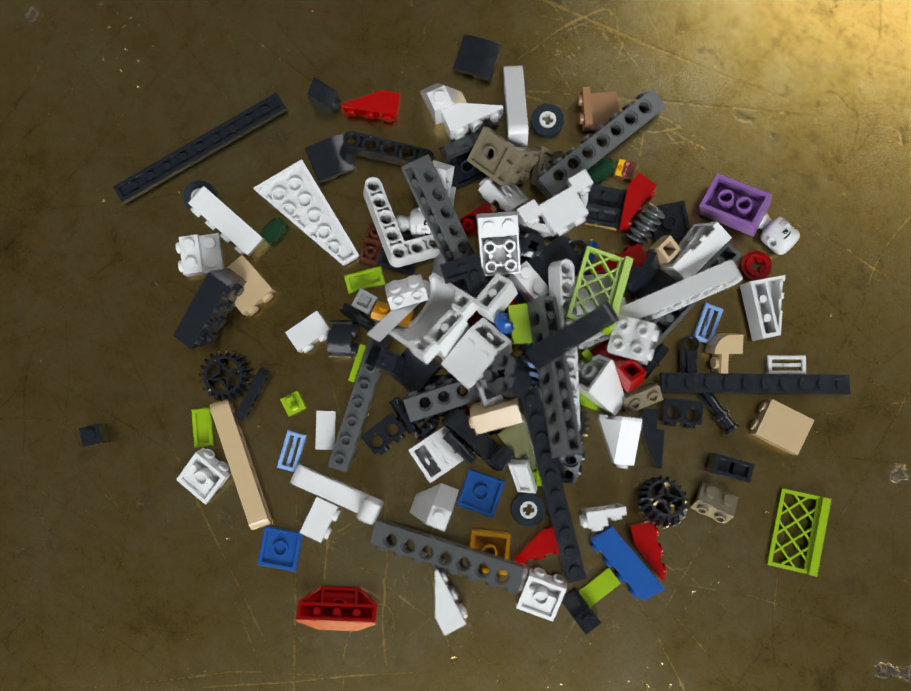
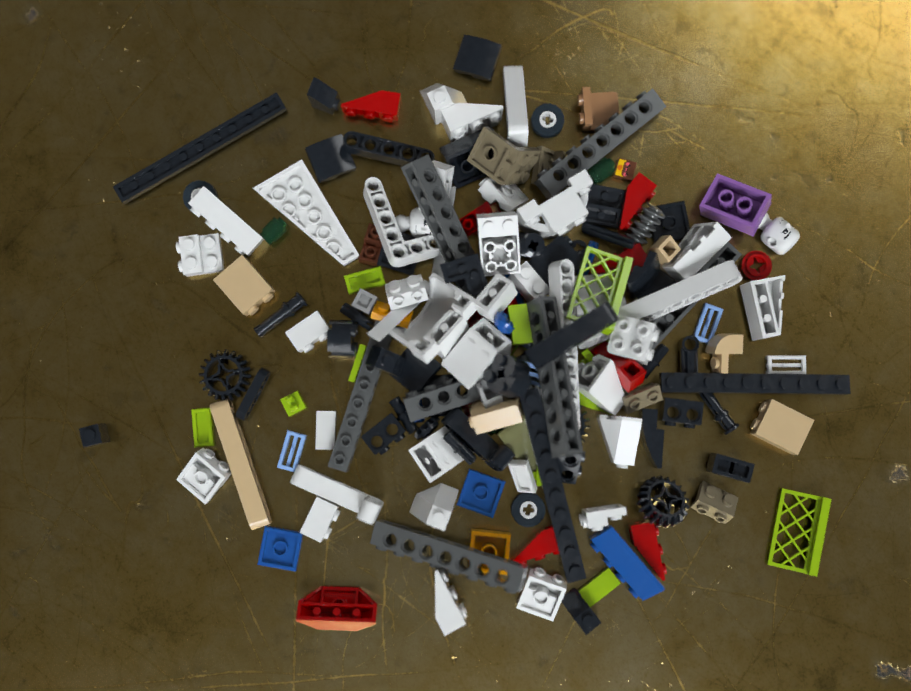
(209, 308): black brick -> none
(288, 309): none -> black pin
(608, 235): none -> black axle

